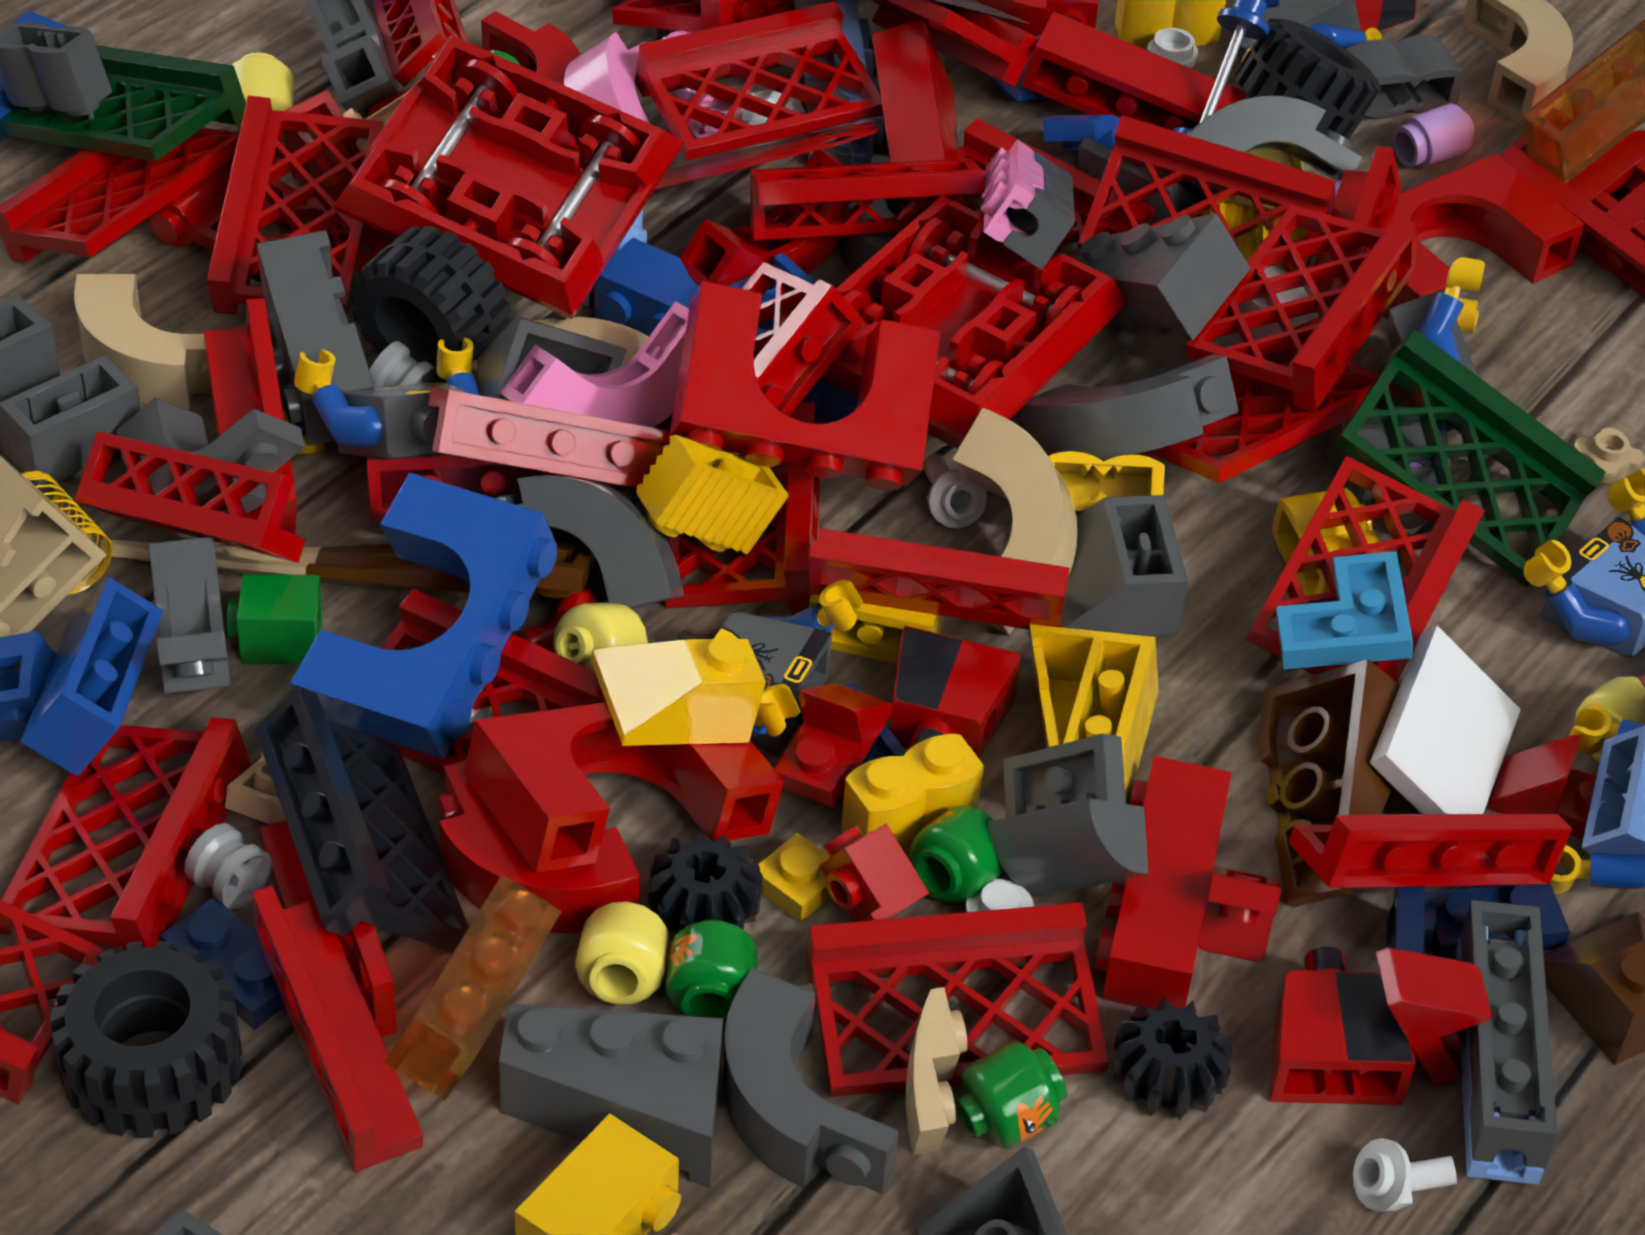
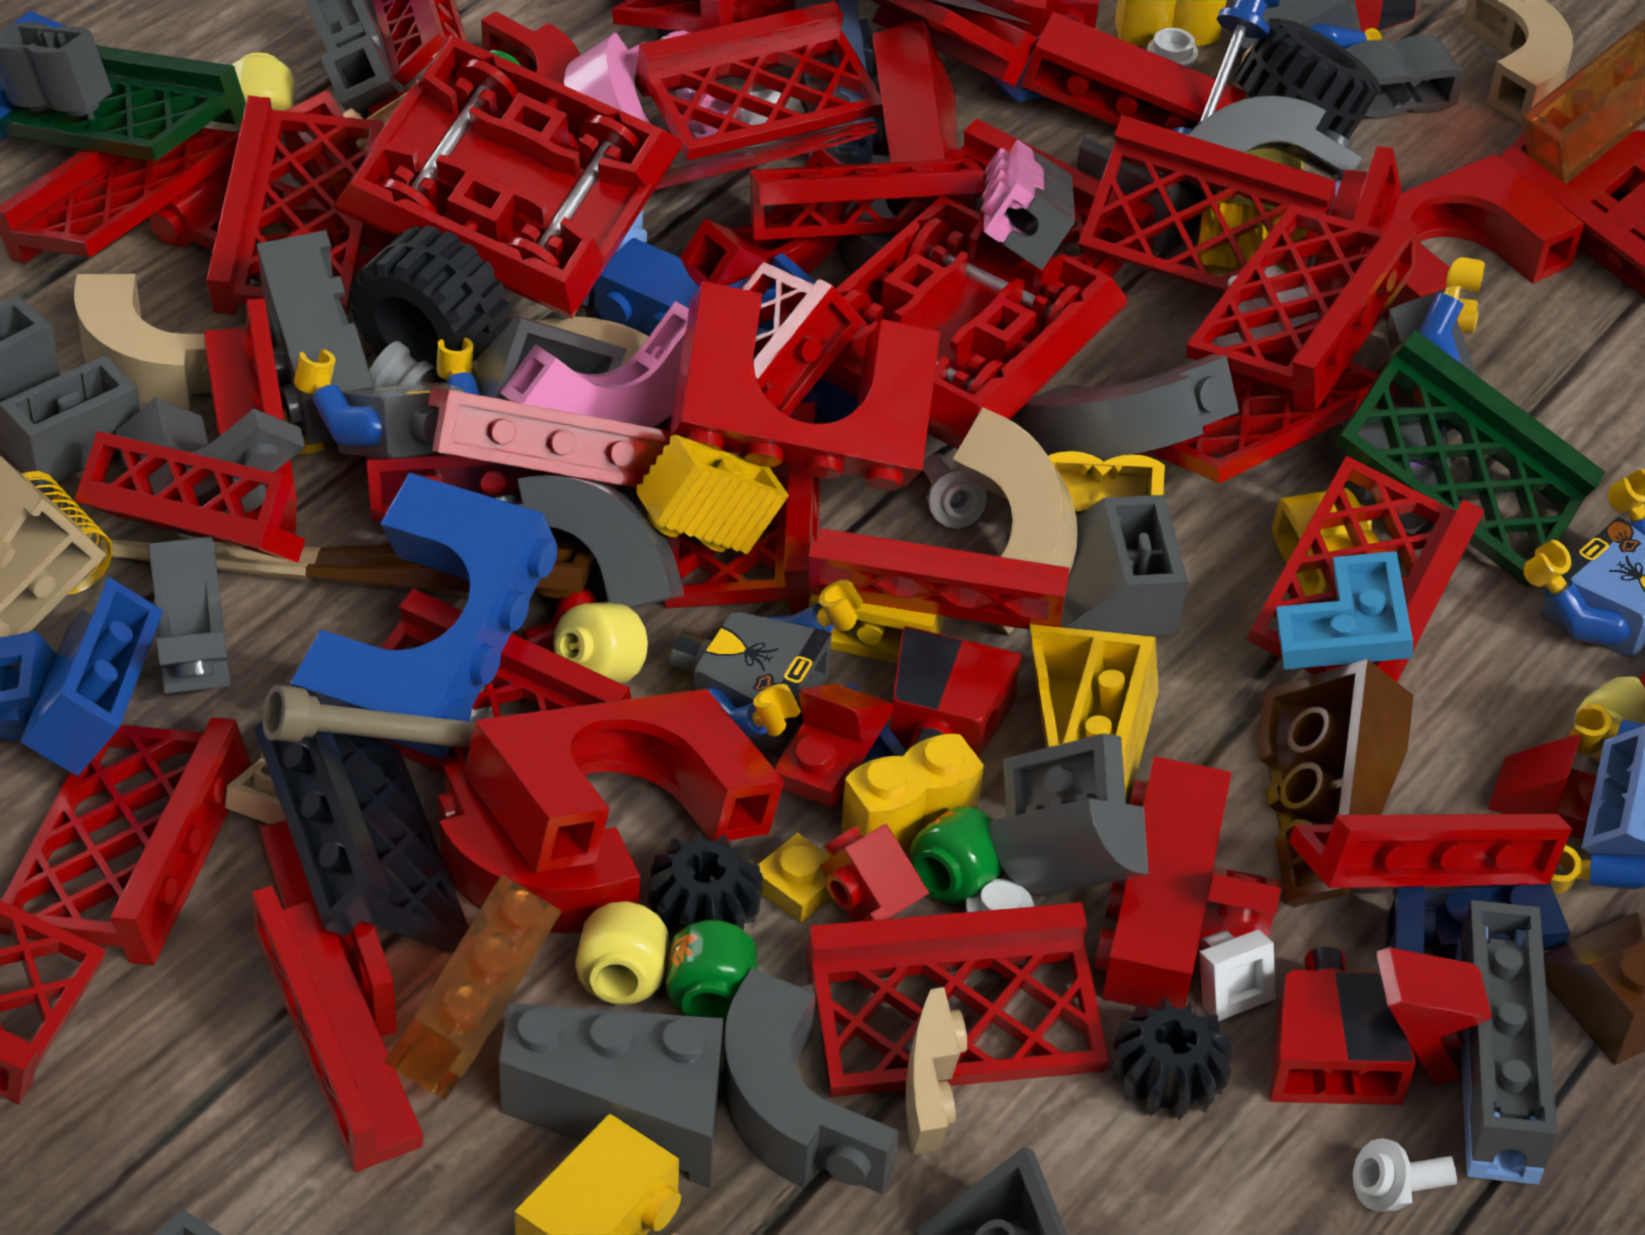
(155, 1082): black tyre -> none
(228, 865): light grey wheel -> none
(234, 947): dark blue plate -> none
(276, 617): green brick -> none
(293, 714): none -> dark tan piece
(681, 690): yellow slope -> none
(1011, 1095): green head -> none
(1073, 129): blue slope -> none
(1169, 272): dark grey wedge -> none
(1236, 972): none -> white tile
(1433, 136): lavender brick -> none
(1445, 730): white tile -> none
(1610, 452): tan plate -> none

